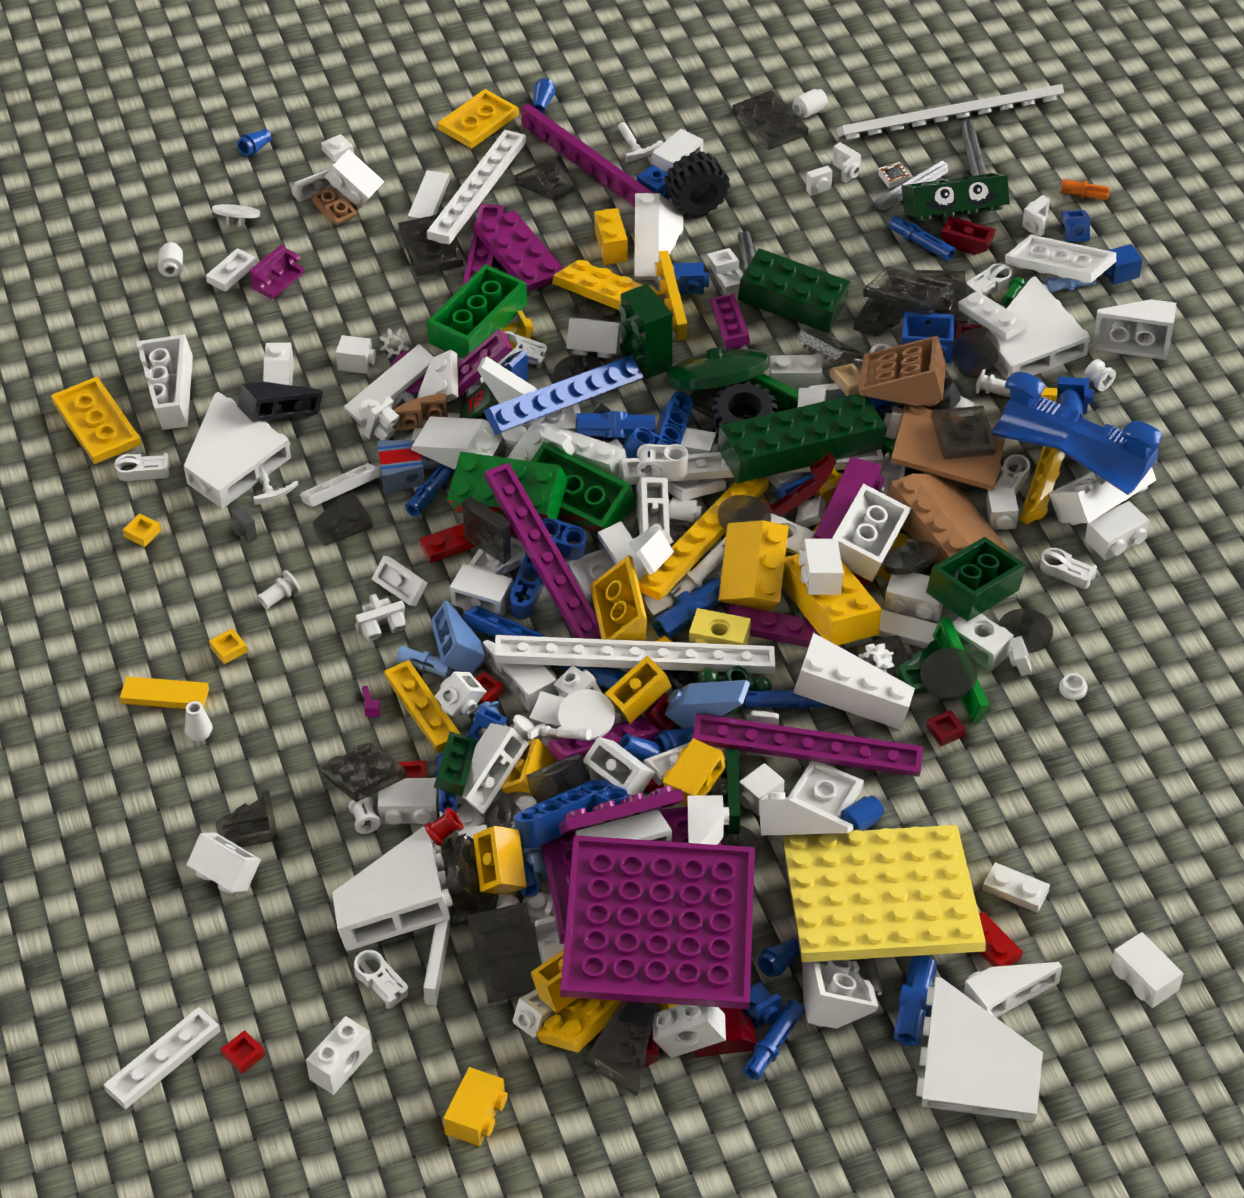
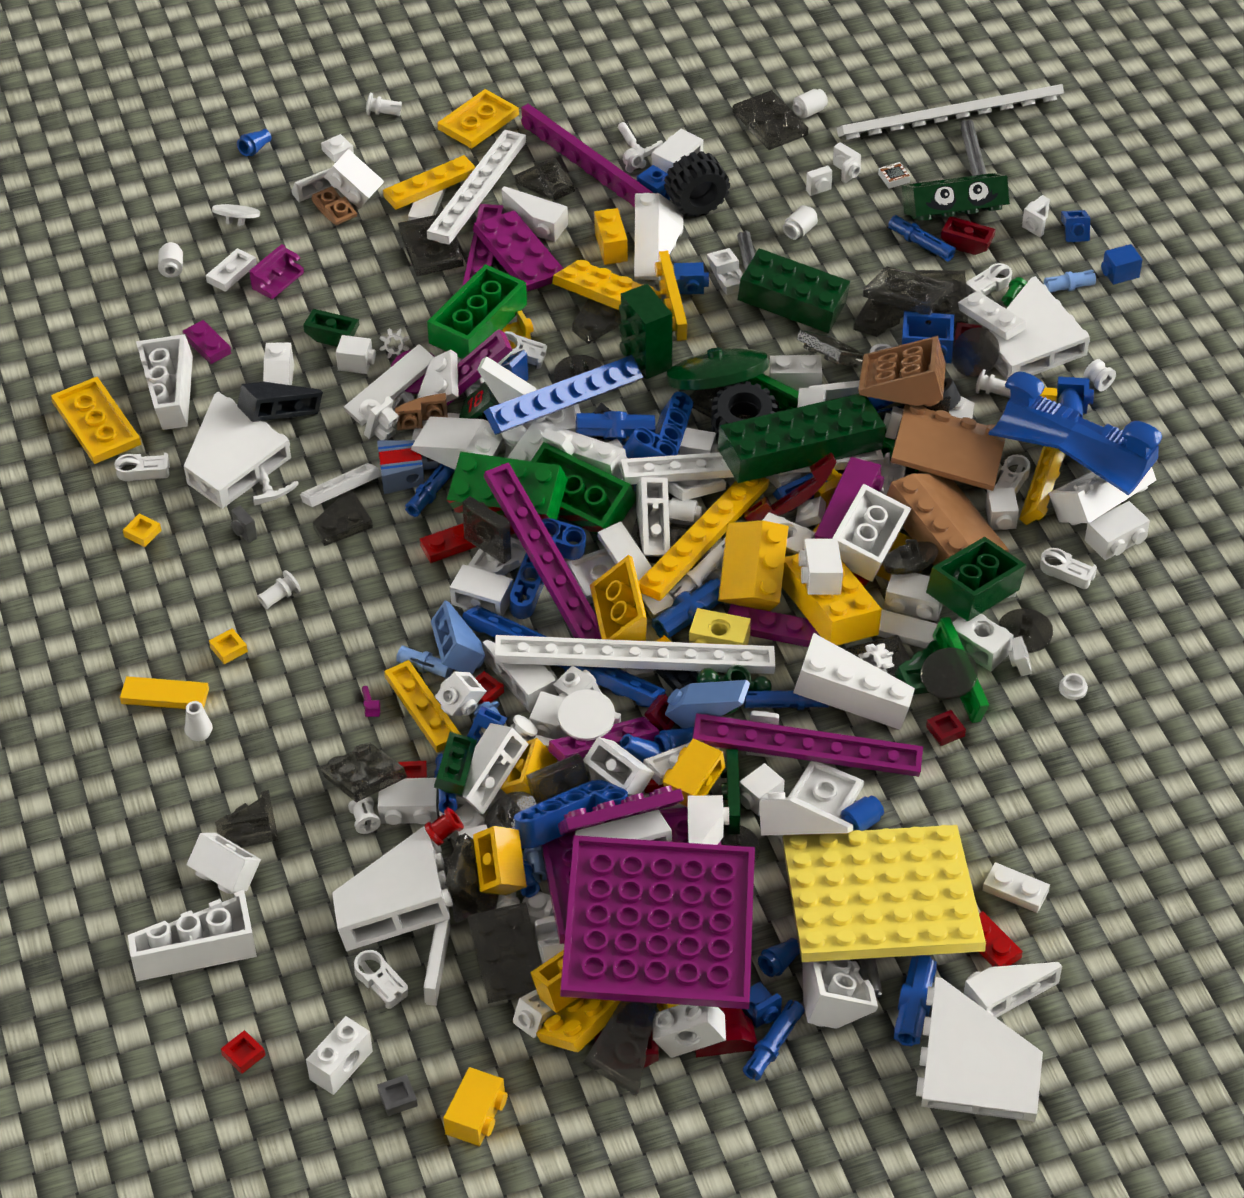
(161, 1058): white plate -> none
(194, 940): none -> white wedge
(207, 342): none -> magenta plate
(329, 327): none -> dark green slope
(379, 613): white hips -> none
(381, 105): none -> white pin
(397, 1095): none -> flat silver plate
(399, 581): white plate -> none
(428, 182): none -> yellow plate
(541, 215): none -> white slope
(543, 93): blue cone -> none
(561, 732): white piece -> none
(593, 336): white brick -> none
(630, 155): none -> white plate
(638, 689): yellow brick -> none
(652, 548): white slope -> none
(664, 461): white piece -> none
(730, 321): magenta plate -> none
(742, 509): clear smoke piece -> none
(800, 222): none -> white brick
(846, 377): tan tile -> none
(895, 195): flat silver axle -> none
(963, 432): clear smoke plate -> none
(1060, 258): white plate -> none
(1084, 189): orange axle -> none
(1135, 329): white slope -> none
(1146, 970): white brick -> none

